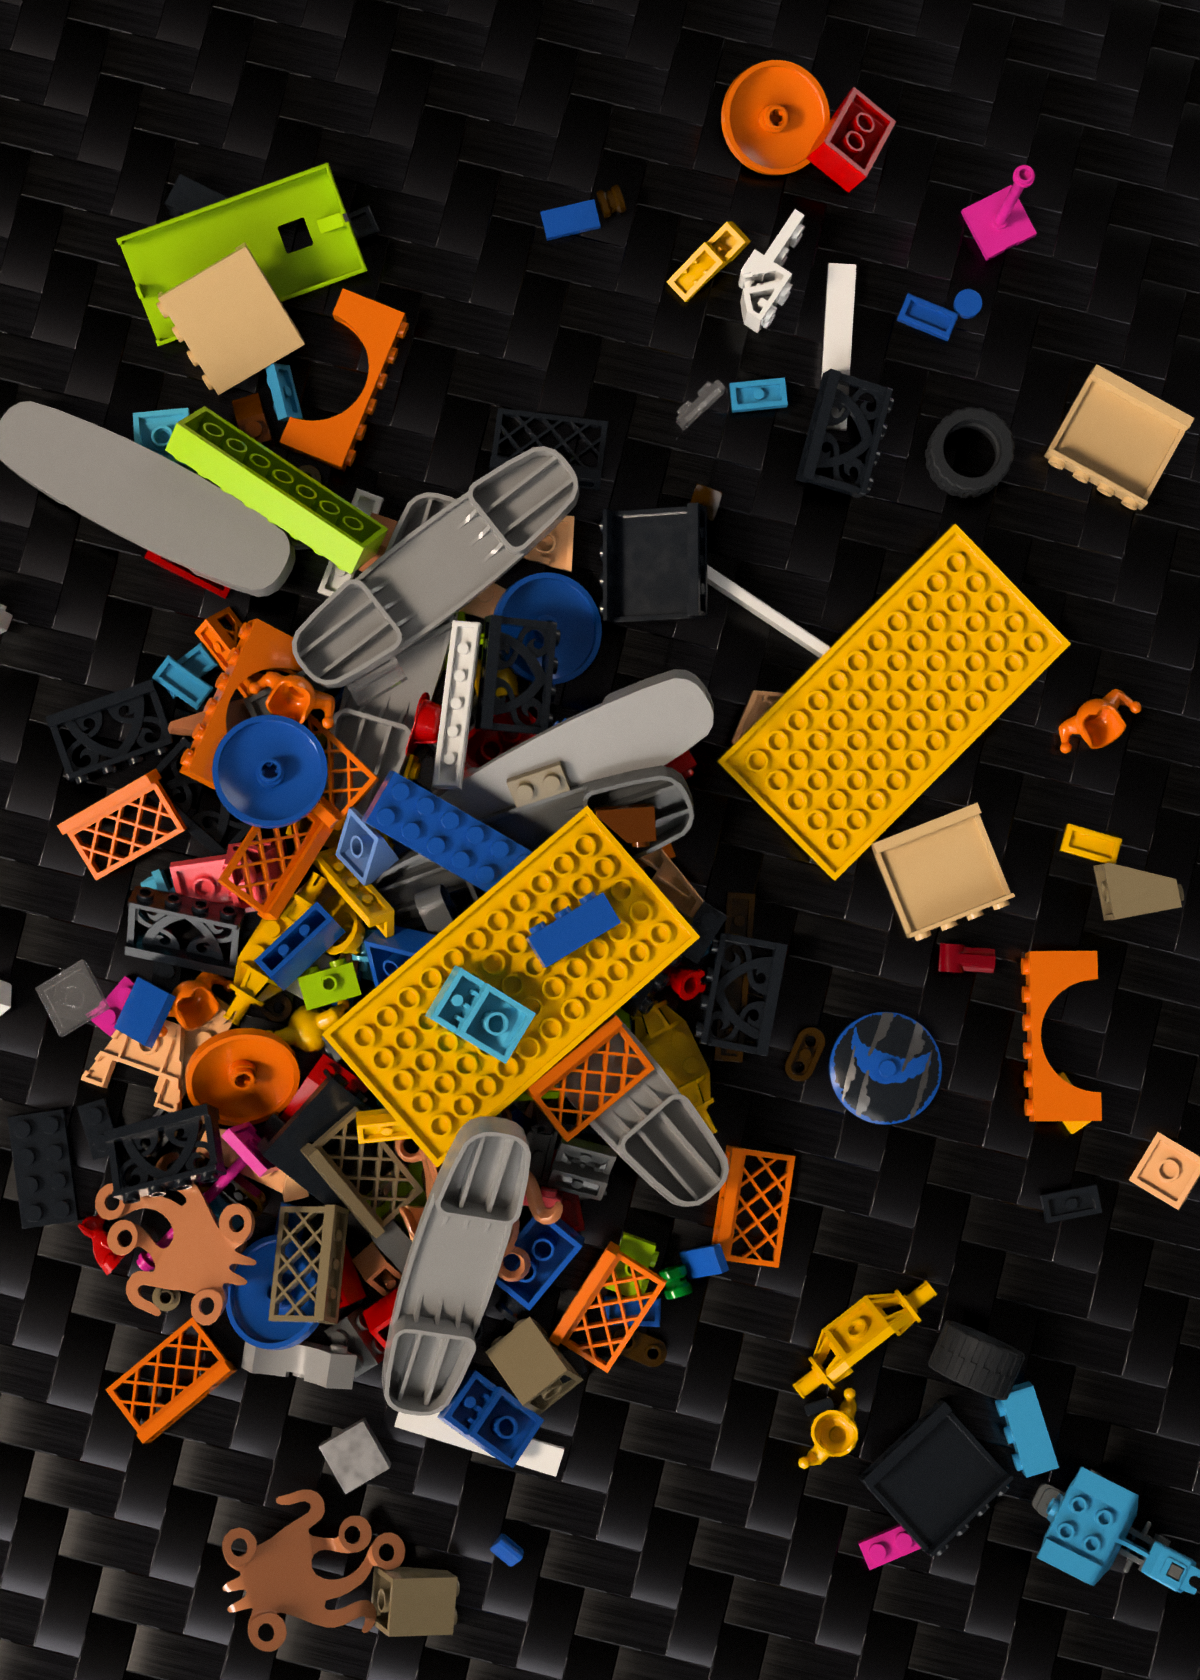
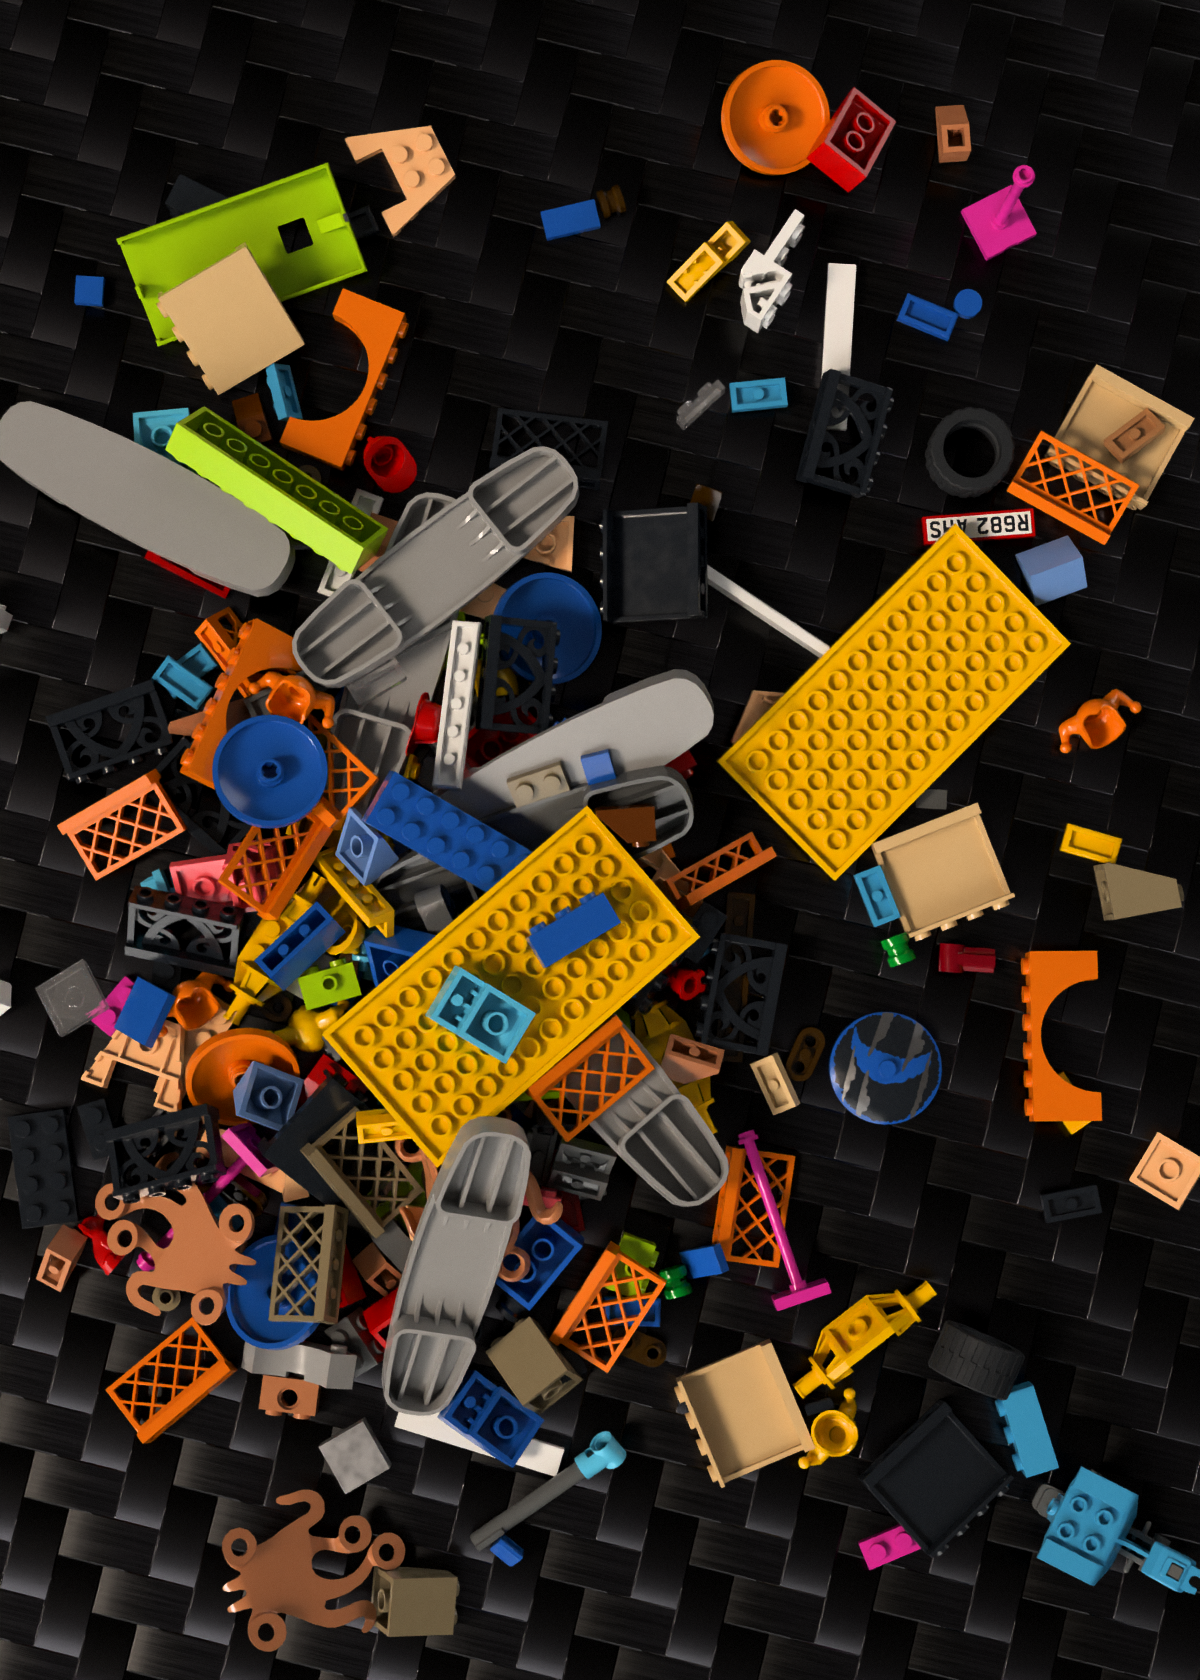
(61, 1257): none -> nougat slope
(89, 291): none -> blue tile
(267, 1095): none -> medium blue slope
(274, 1403): none -> nougat brick
(389, 463): none -> red piece
(416, 163): none -> light nougat wing
(598, 767): none -> tile
(602, 1453): none -> dark grey piece
(690, 1060): none -> nougat slope
(726, 877): none -> orange fence
(743, 1412): none -> tan panel
(775, 1083): none -> tan plate
(799, 1289): none -> dark pink tile
(876, 896): none -> dark azure plate
(898, 949): none -> green wheel
(932, 799): none -> dark grey sticker
(952, 133): none -> nougat slope
(982, 525): none -> tile
(1052, 570): none -> medium blue slope
(1061, 509): none -> orange fence
(1134, 435): none -> medium nougat plate

